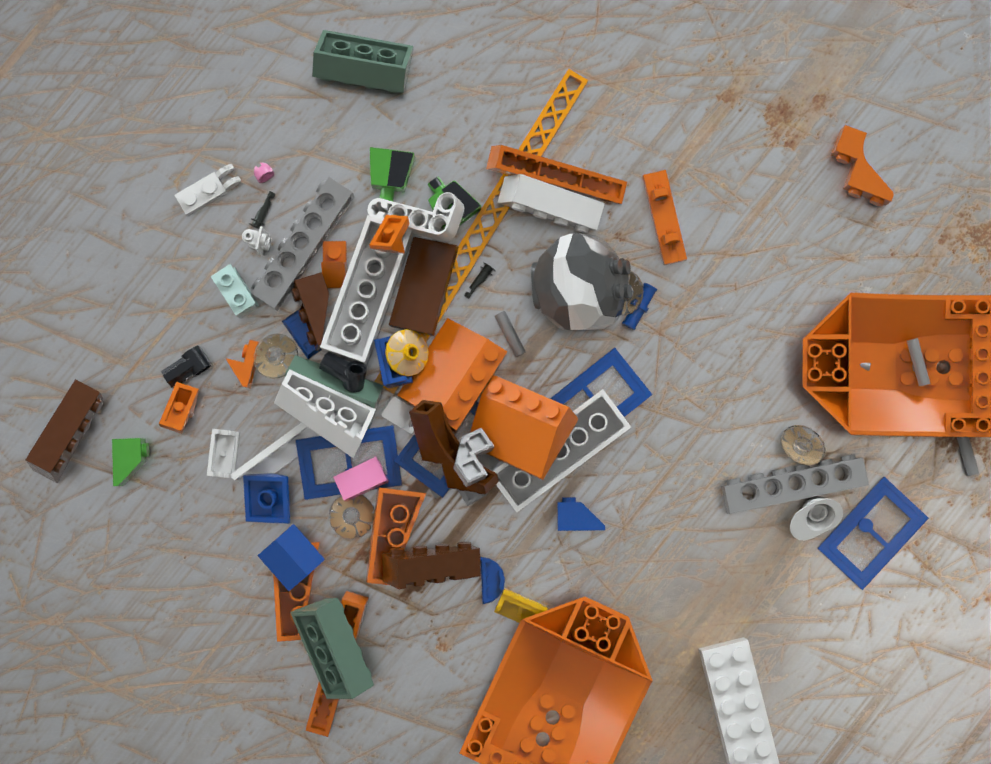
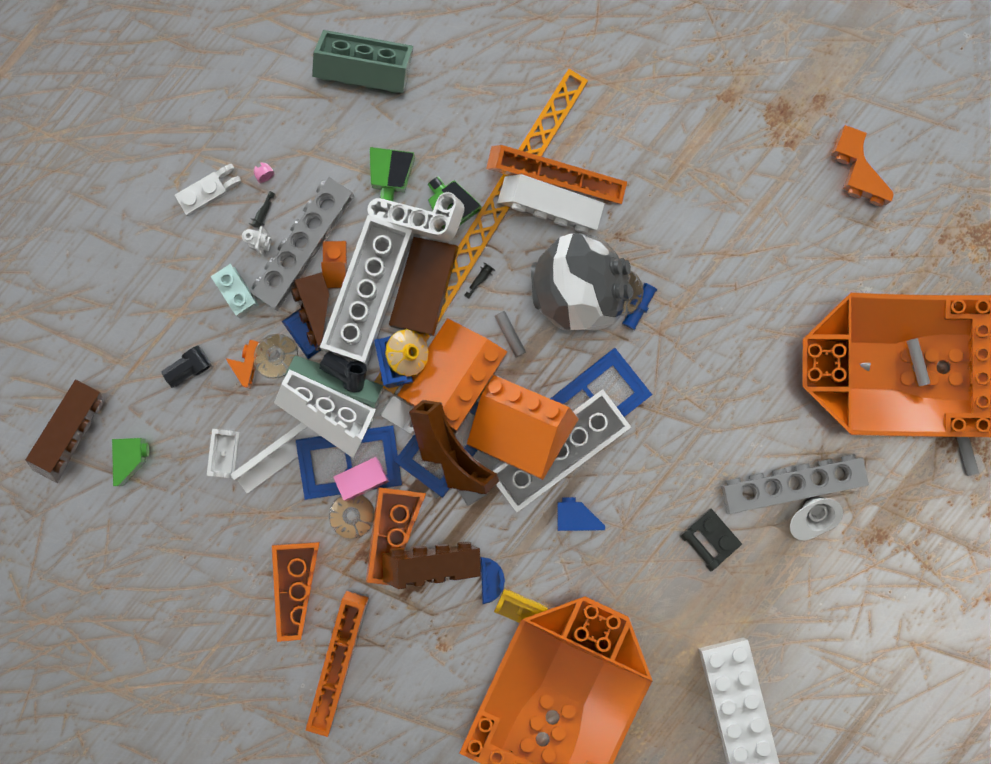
(179, 407): orange slope -> none
(266, 498): blue slope -> none
(291, 557): blue slope -> none
(332, 649): sand green slope -> none
(390, 234): orange slope -> none
(466, 462): light grey tile -> none
(664, 217): orange hinge -> none
(716, 534): none -> pearl dark grey plate
(803, 445): clear dish -> none
(873, 533): blue door -> none

